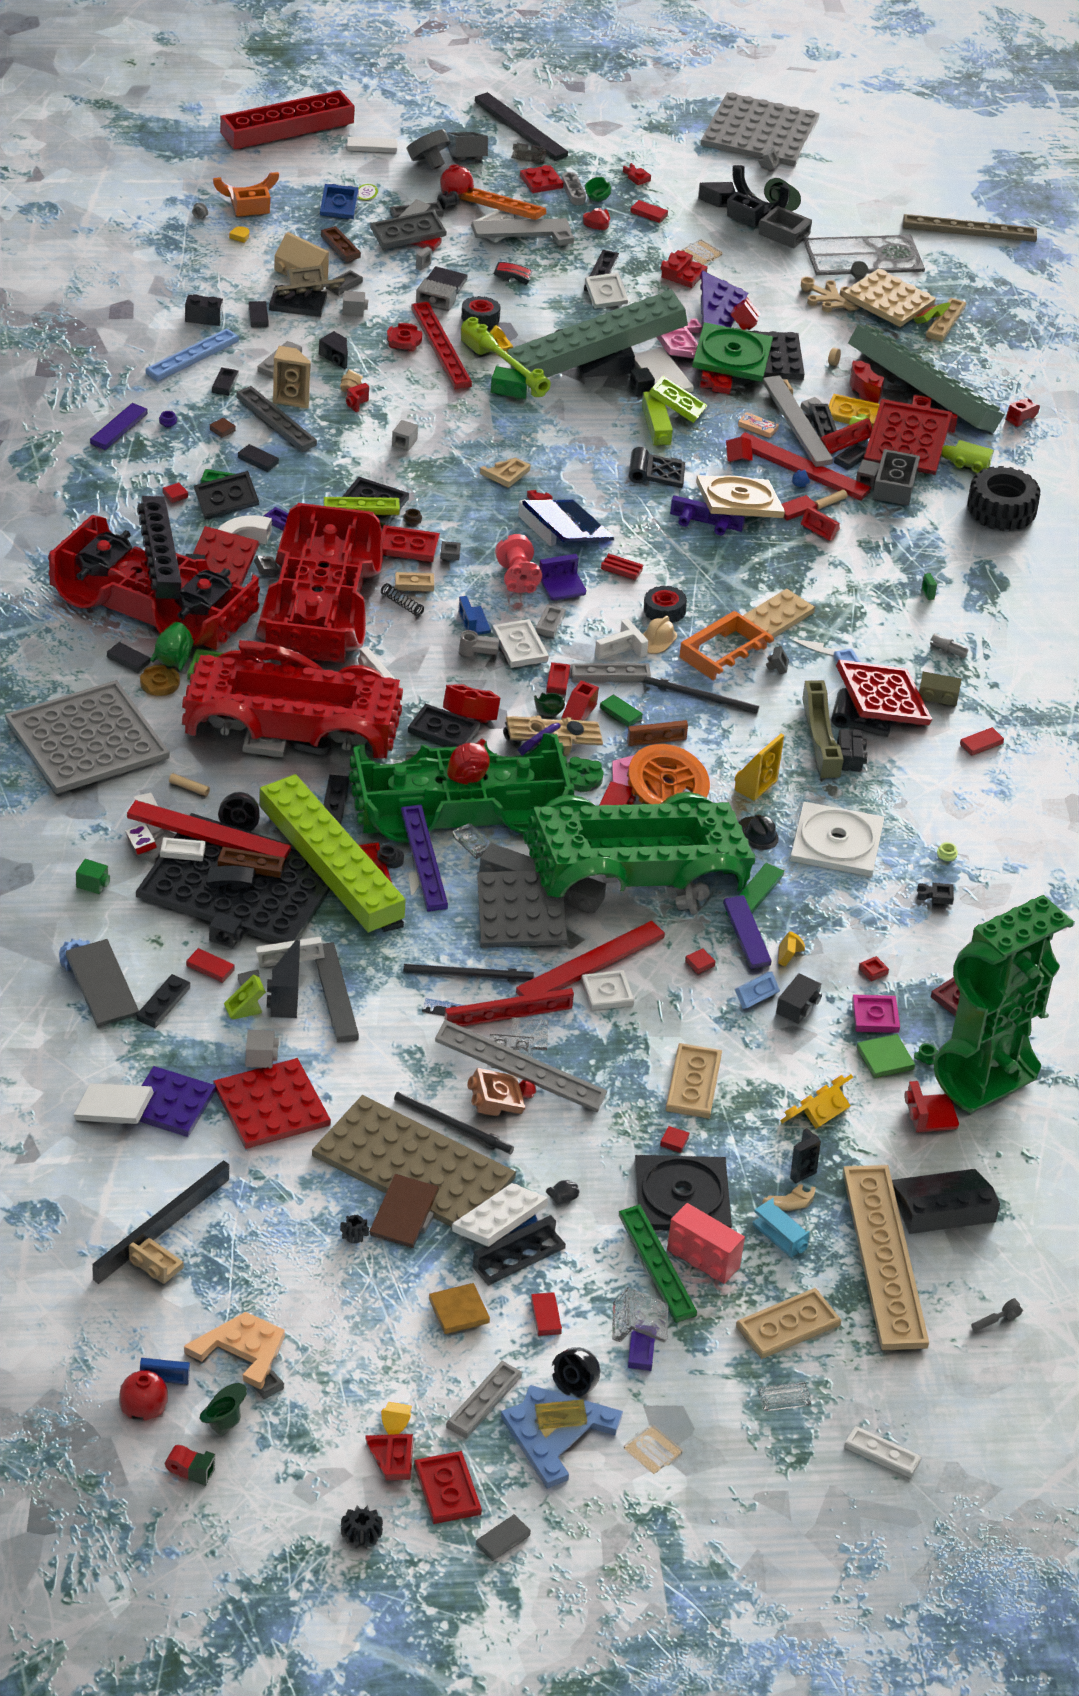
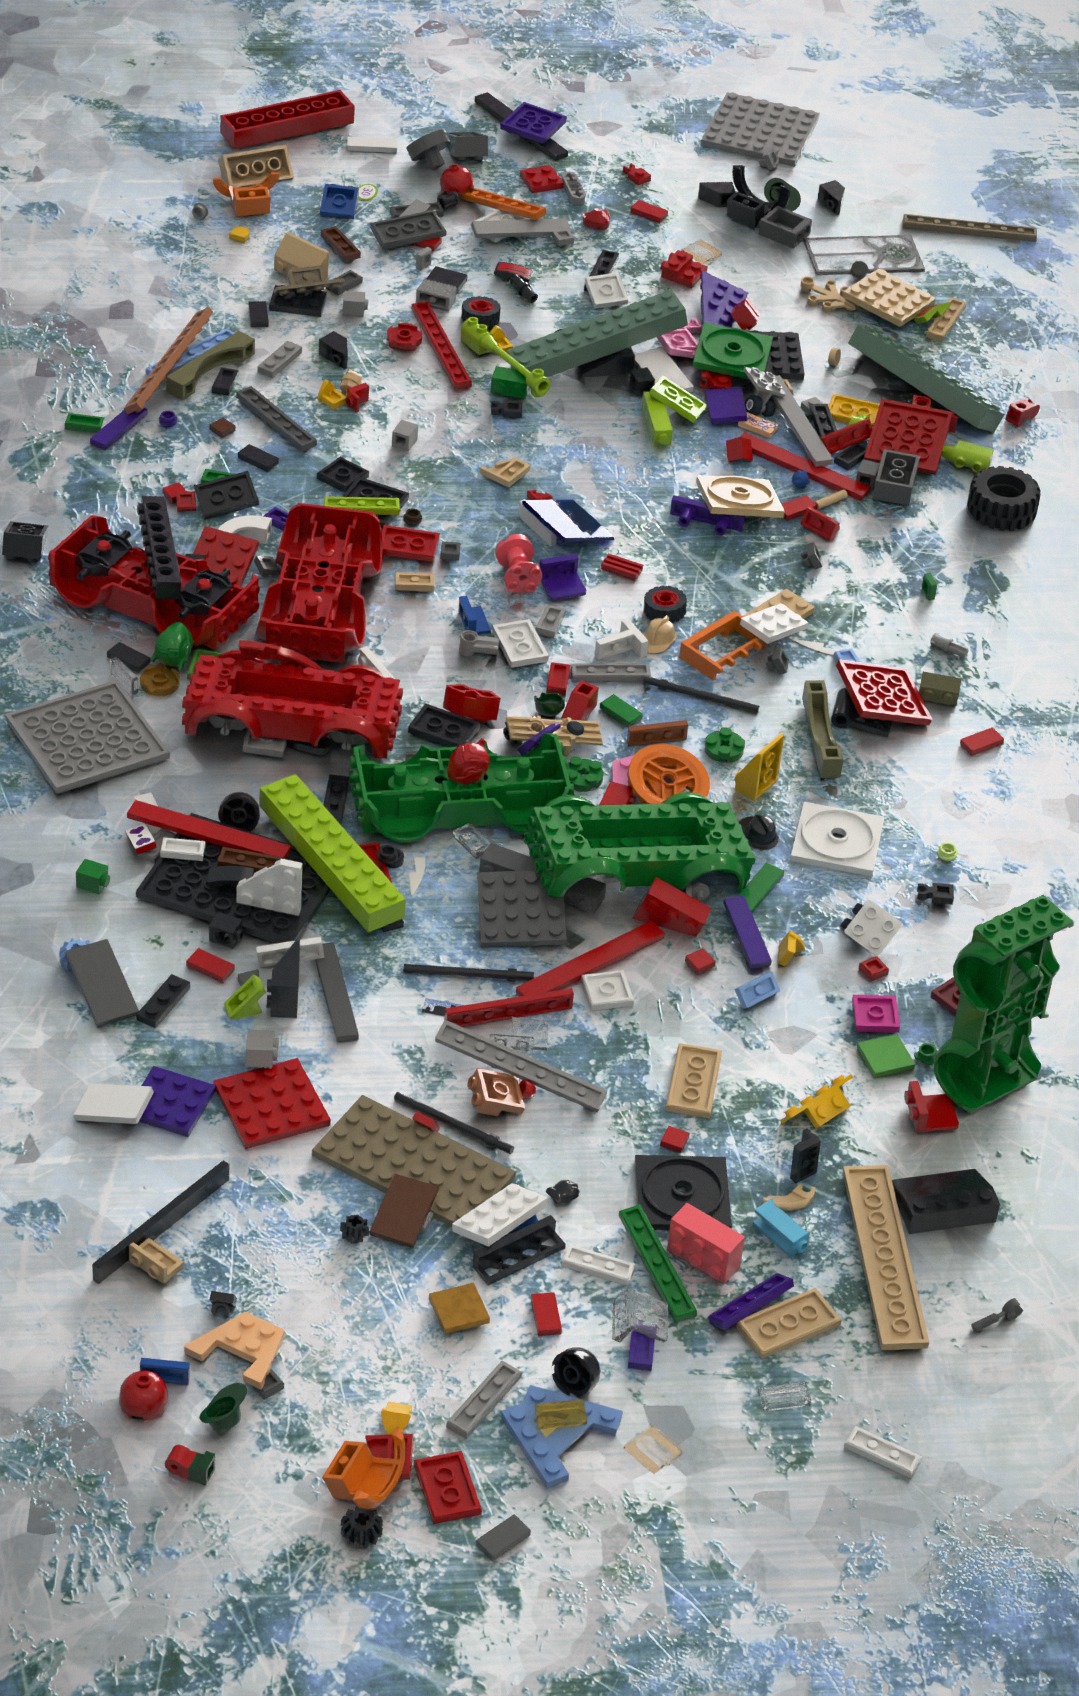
(24, 540): none -> black slope
(84, 423): none -> green tile
(124, 676): none -> clear tile
(166, 363): none -> nougat plate
(186, 501): none -> red tile
(189, 784): tan piece -> none
(204, 310): black brick -> none
(224, 1300): none -> black tile
(232, 349): none -> olive arch
(255, 165): none -> tan slope
(274, 888): none -> white plate
(291, 378): tan slope -> none
(331, 396): none -> yellow tile
(341, 474): none -> black tile
(362, 1477): none -> orange piece
(412, 611): black piece -> none
(424, 858): dark purple tile -> none
(425, 1121): none -> red tile
(510, 409): none -> black plate
(524, 288): none -> black pin
(533, 122): none -> dark purple plate
(536, 154): clear smoke hinge -> none
(598, 189): green hair -> none
(598, 1265): none -> white tile
(643, 465): black piece -> none
(672, 909): none -> red wedge
(726, 405): none -> dark purple tile
(732, 749): none -> green plate
(751, 1301): none -> dark purple tile
(767, 386): none -> light grey plate
(774, 623): none -> white plate
(799, 998): black brick -> none
(812, 556): none -> dark grey tile
(832, 195): none -> black slope
(852, 749): black brick -> none
(866, 382): red brick -> none
(871, 927): none -> white plate

